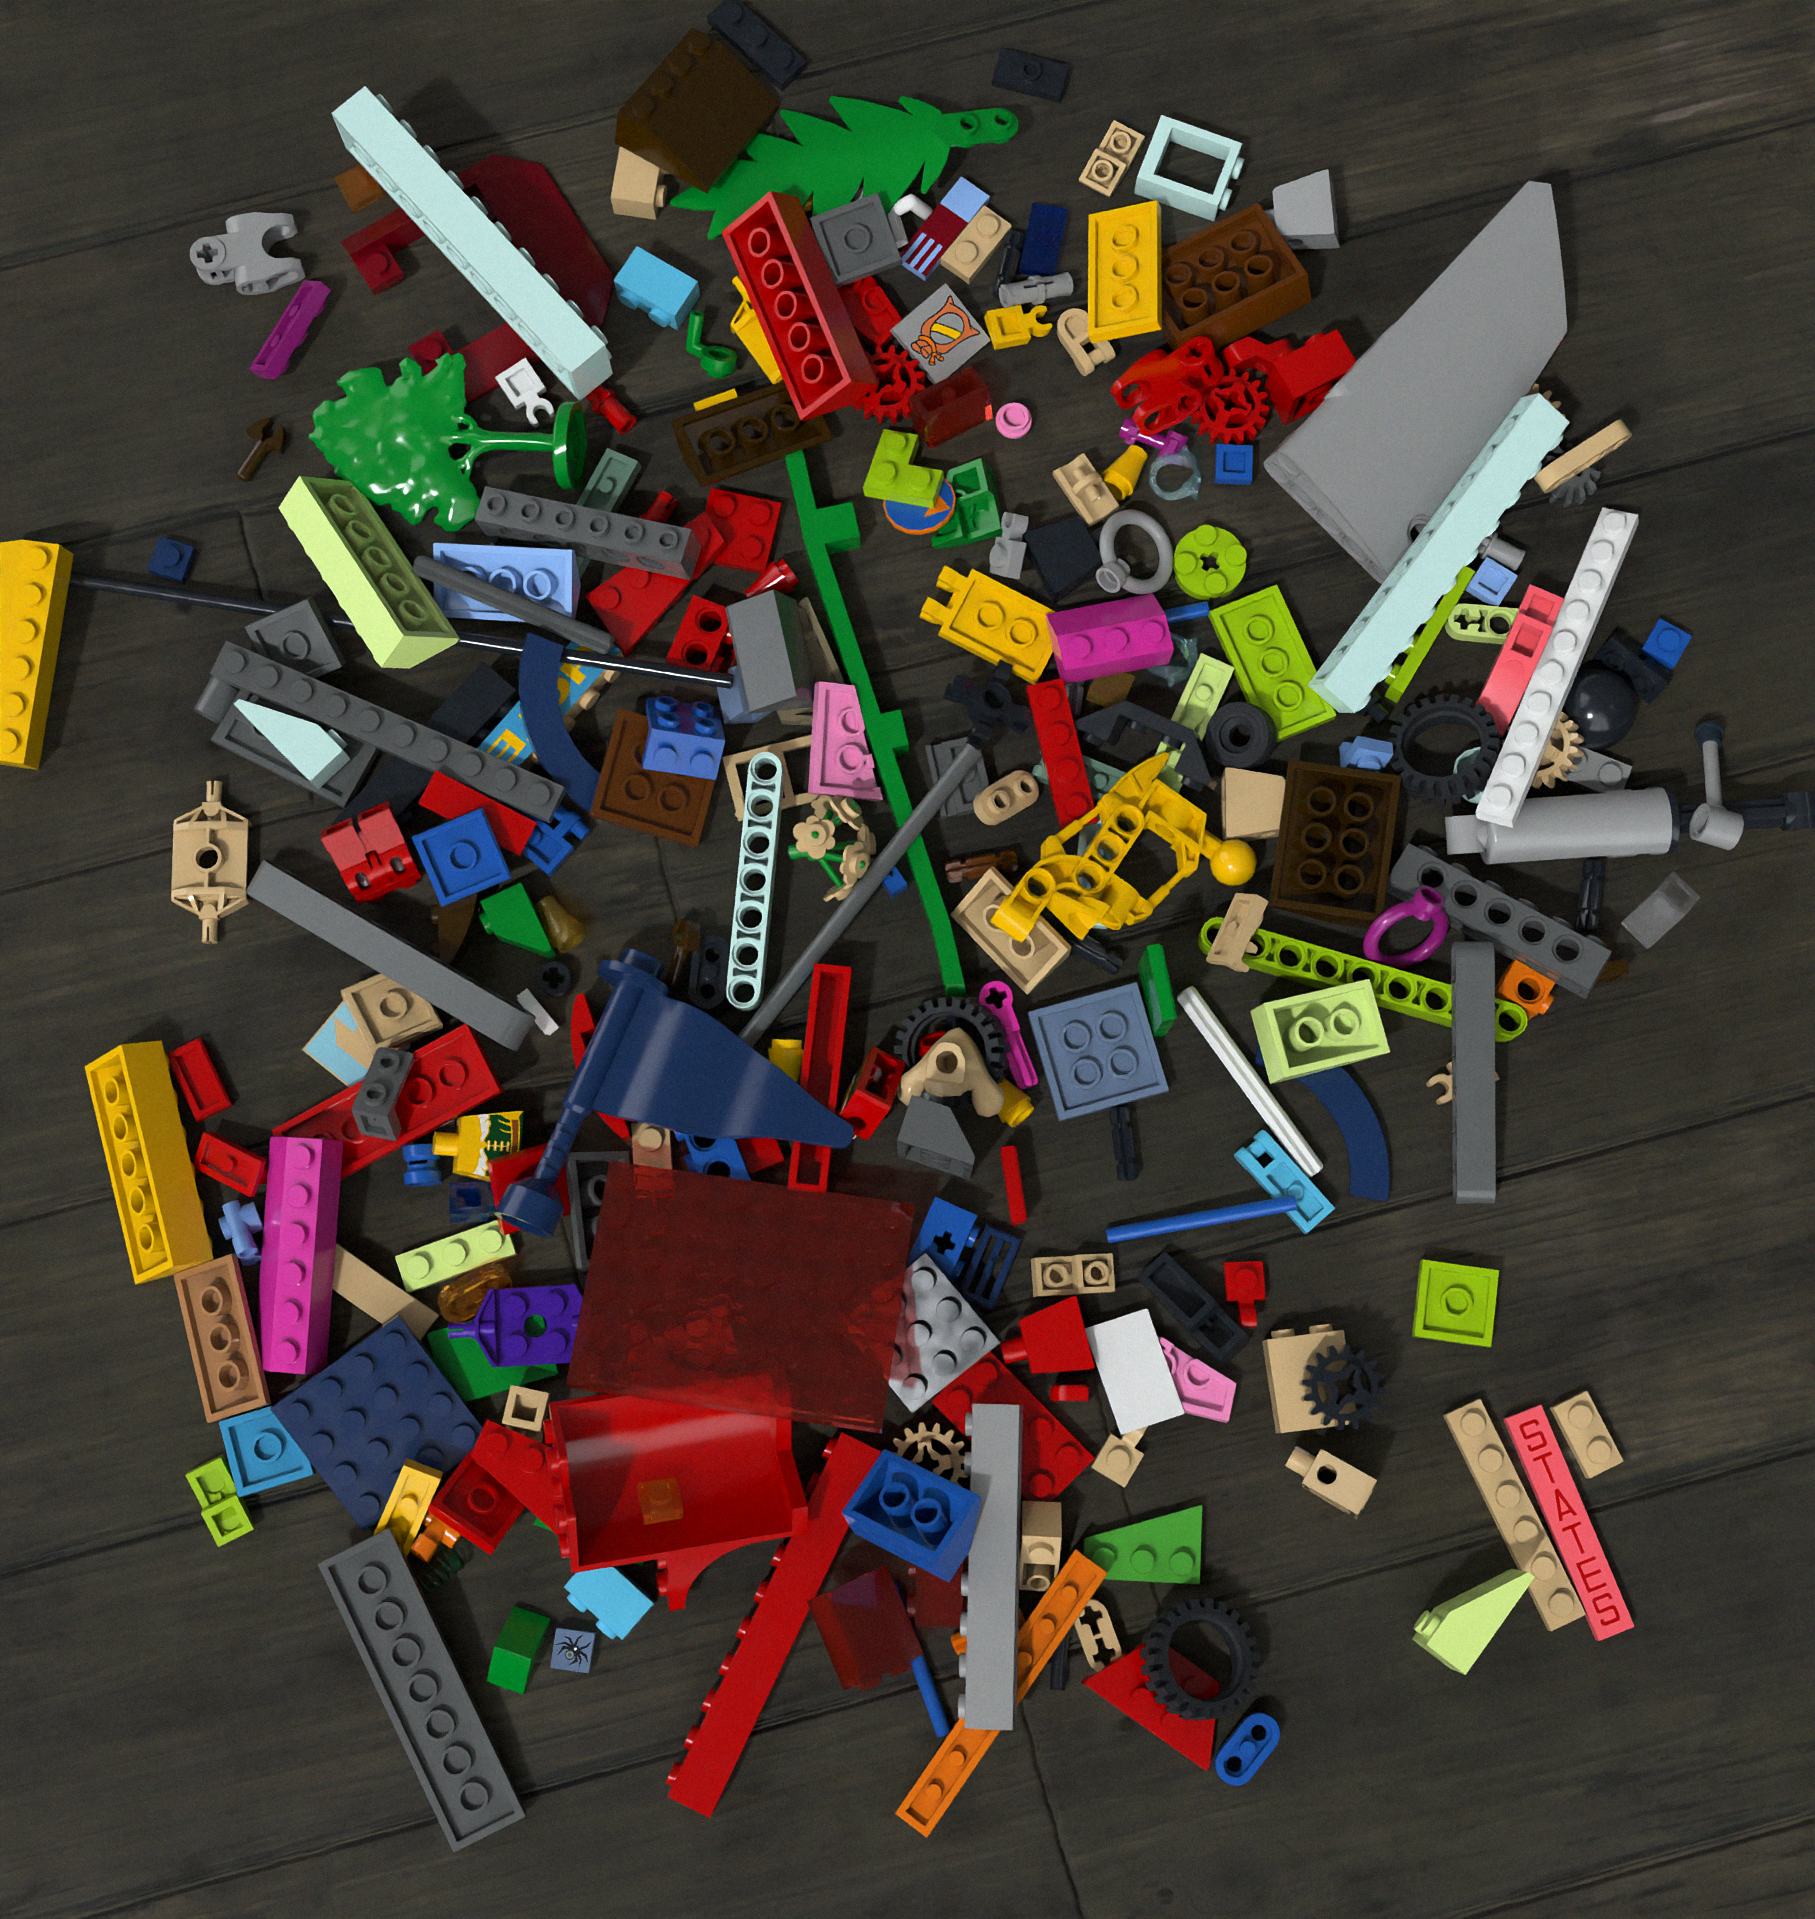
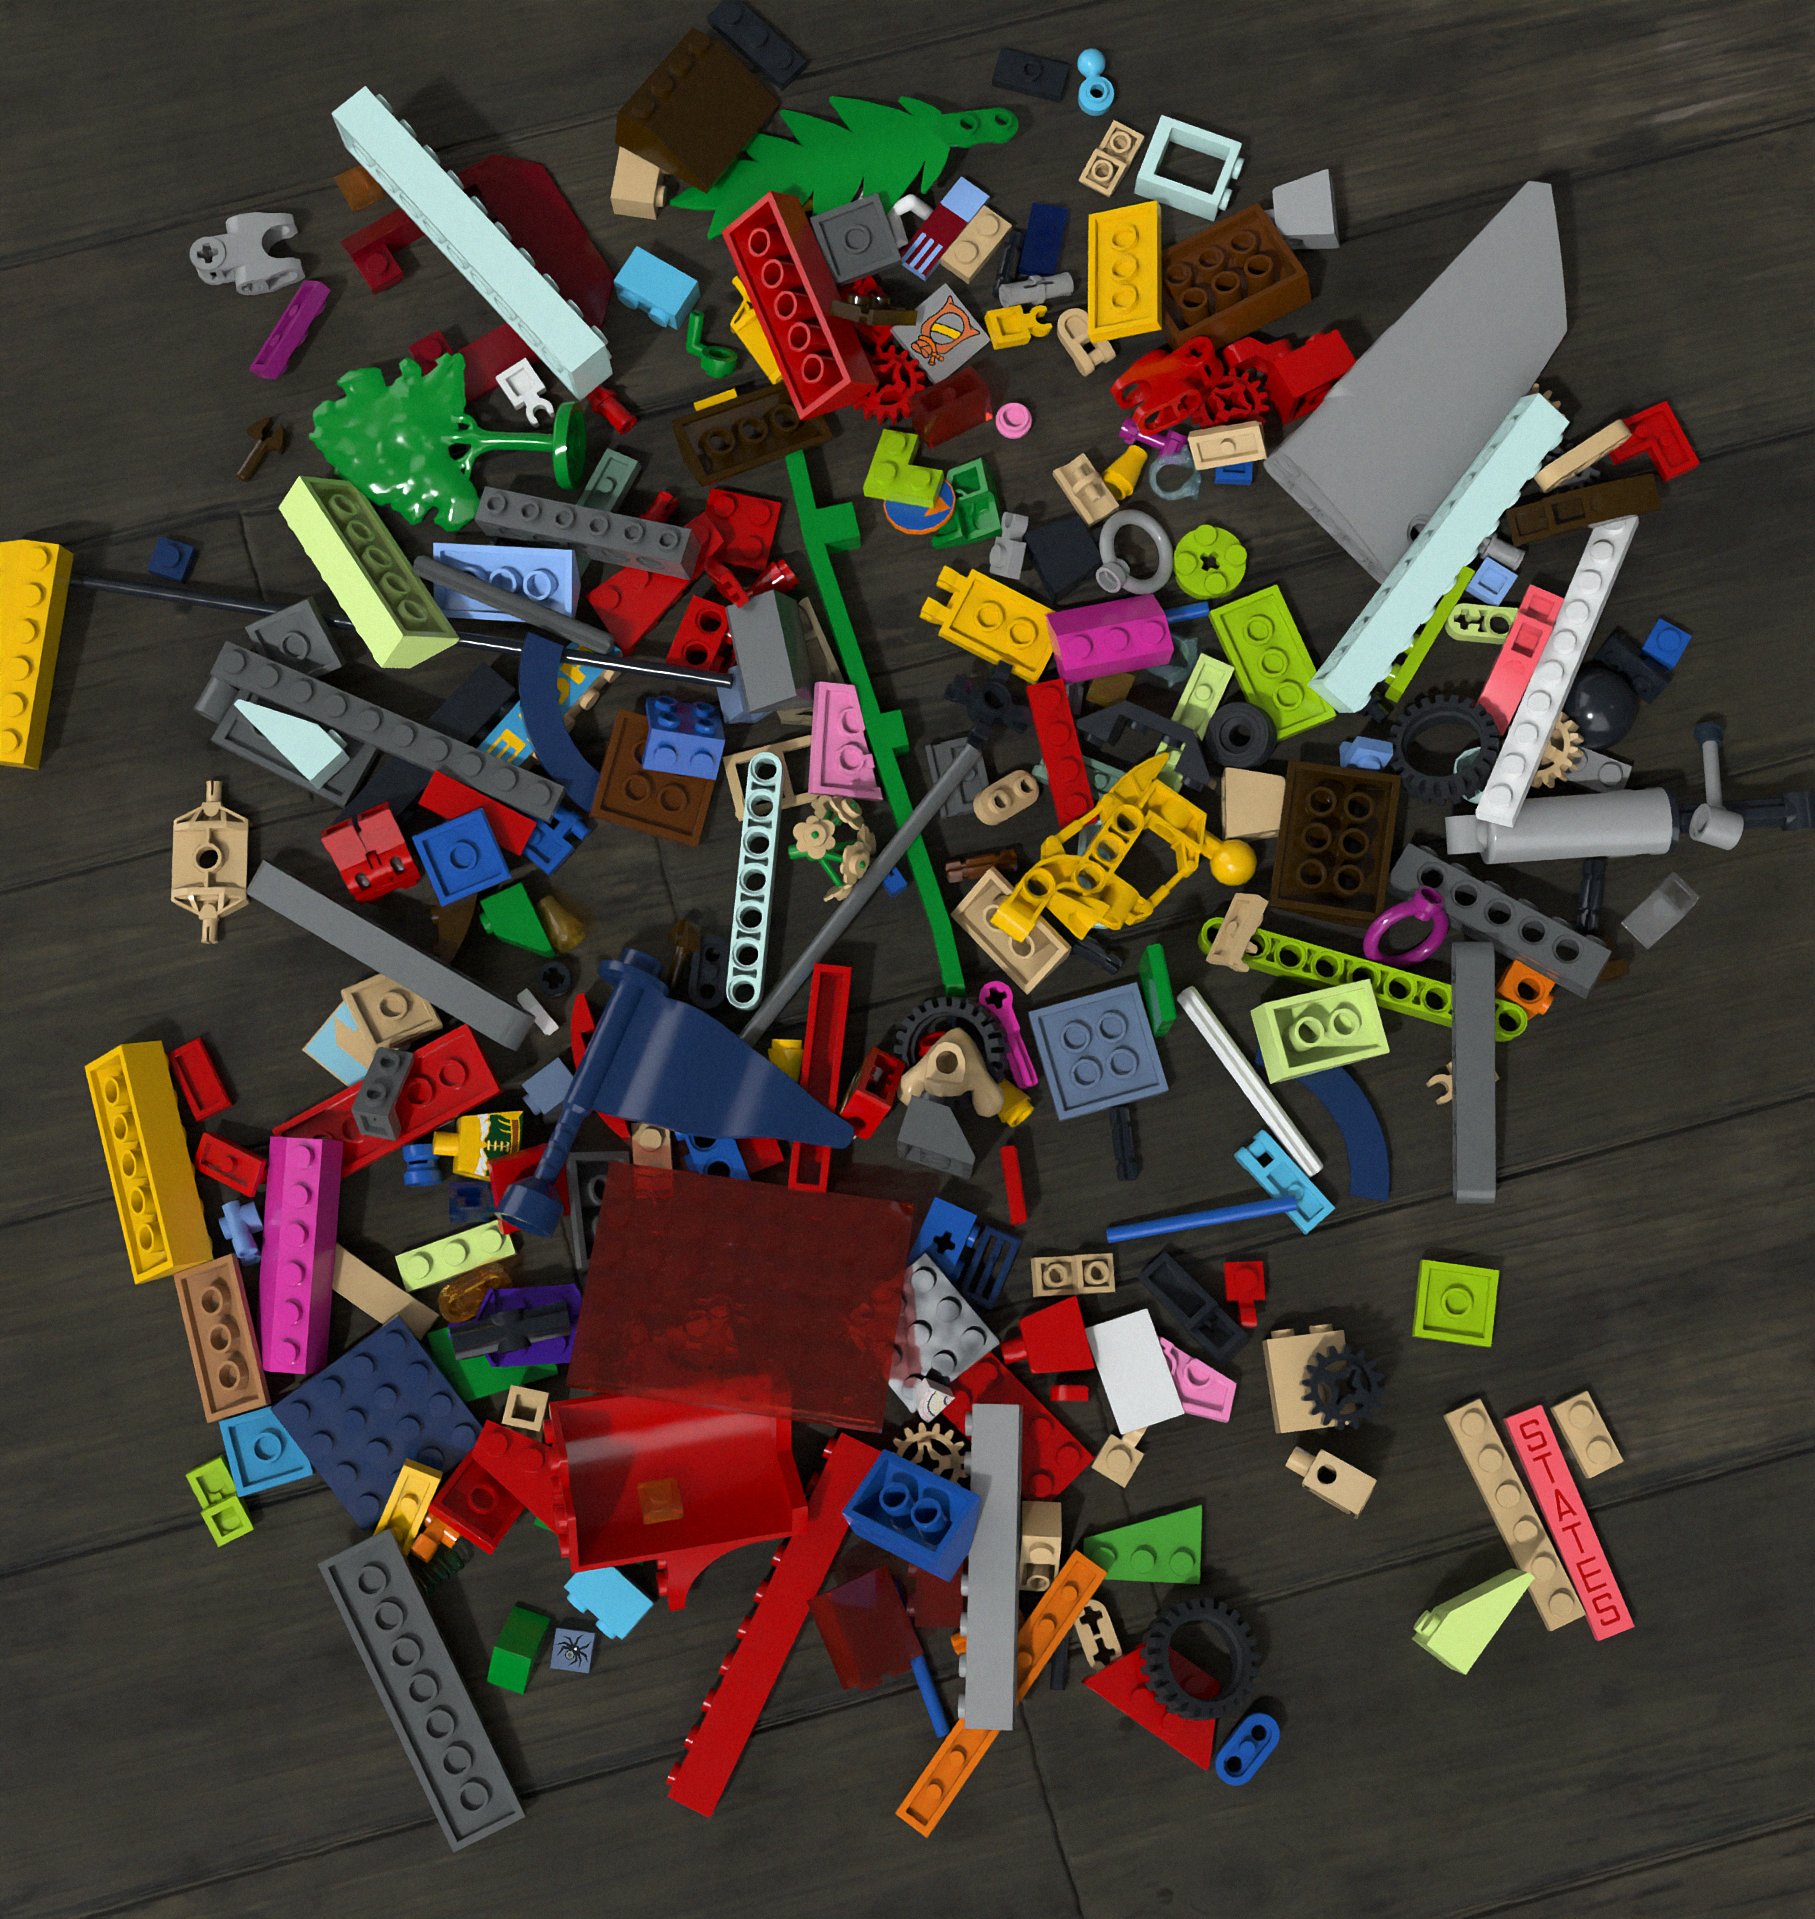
(510, 1331): none -> black piece
(548, 1089): none -> sand blue brick
(725, 581): none -> red tile
(873, 310): none -> dark brown plate
(932, 1399): none -> white tile
(1091, 65): none -> medium azure plate
(1227, 445): none -> tan plate
(1583, 509): none -> dark brown slope
(1662, 437): none -> red plate

